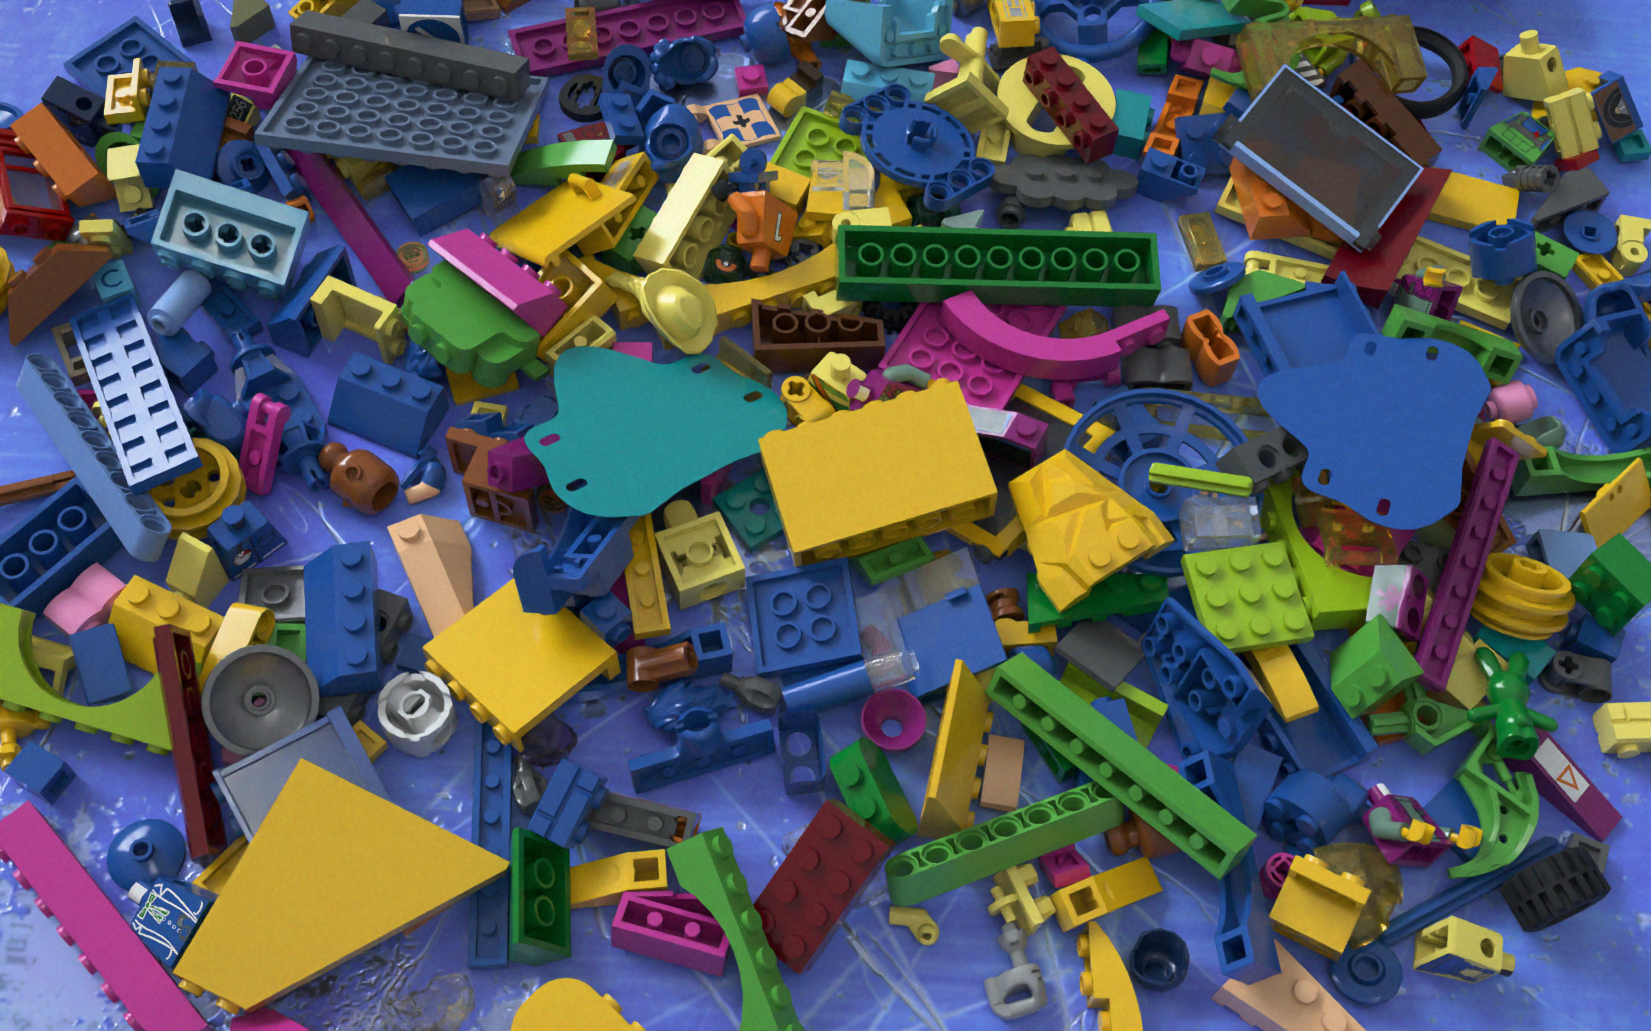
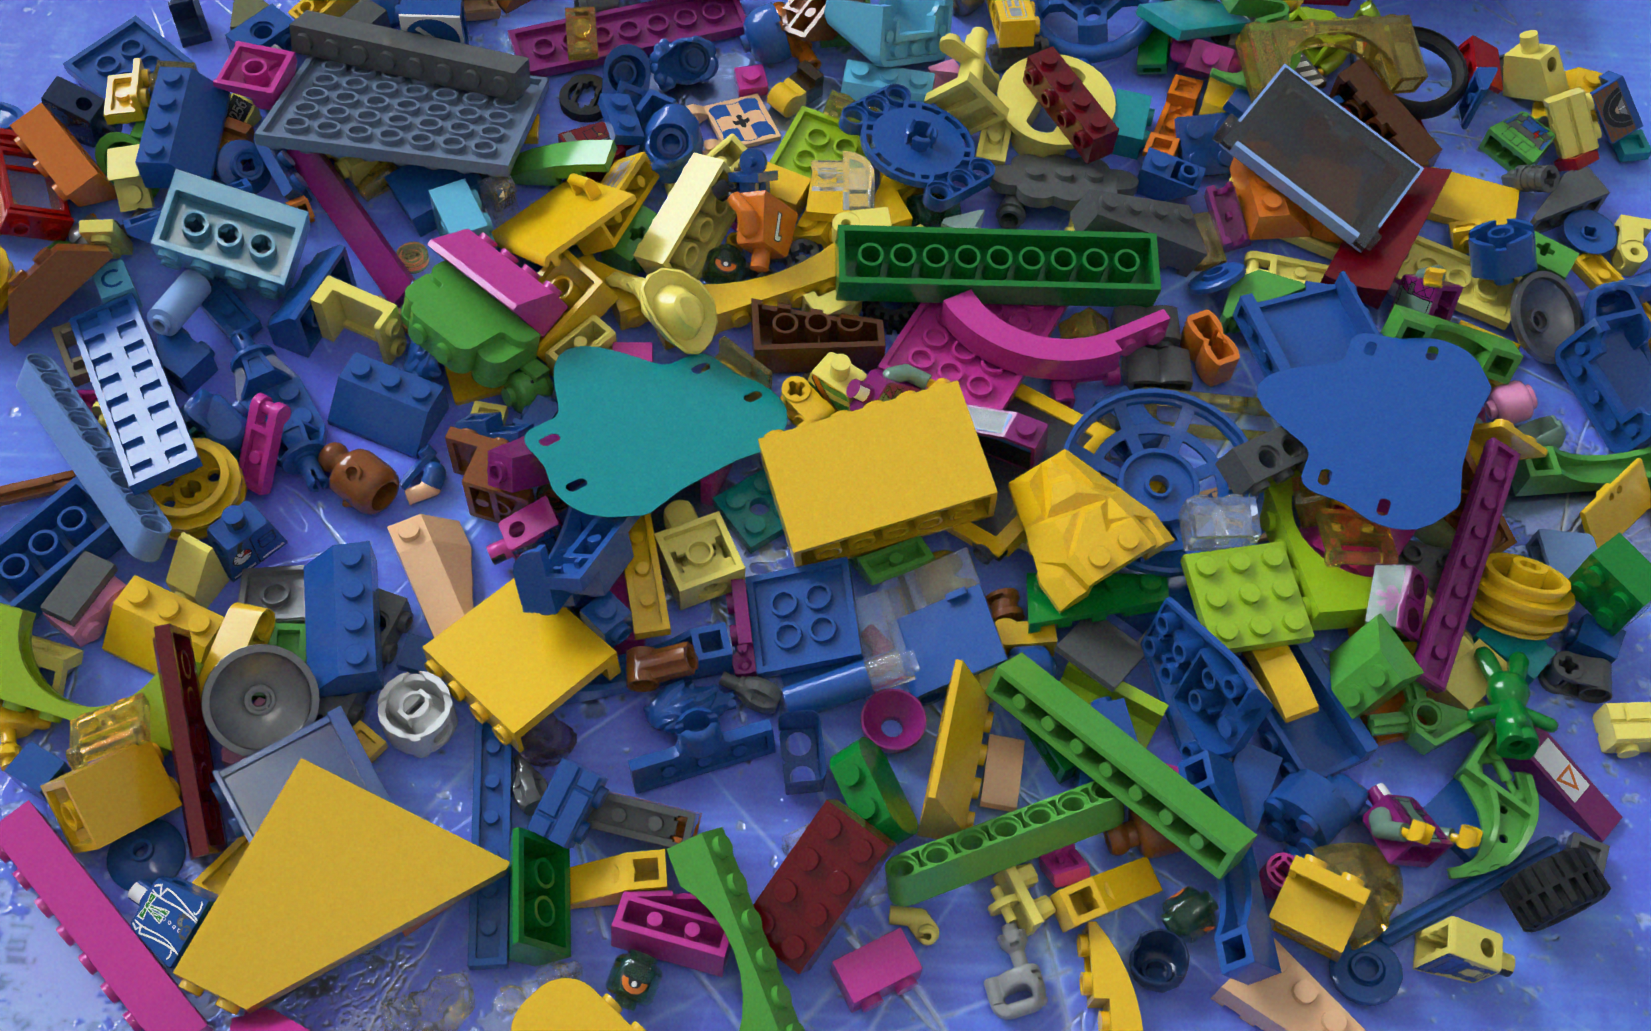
(79, 588): none -> dark grey tile
(100, 664): blue slope -> none
(109, 730): none -> clear yellow plate
(112, 796): none -> yellow slope
(264, 29): none -> blue brick
(458, 208): none -> medium azure brick
(514, 996): none -> clear piece
(522, 390): none -> bright green head
(526, 530): none -> dark pink torso
(634, 979): none -> head
(741, 633): none -> magenta hinge
(876, 971): none -> dark pink brick
(1174, 224): none -> dark grey wedge
(1190, 913): none -> head
(1201, 480): lime axle -> none
(1227, 217): none -> magenta hinge
(1459, 233): none -> yellow bracket

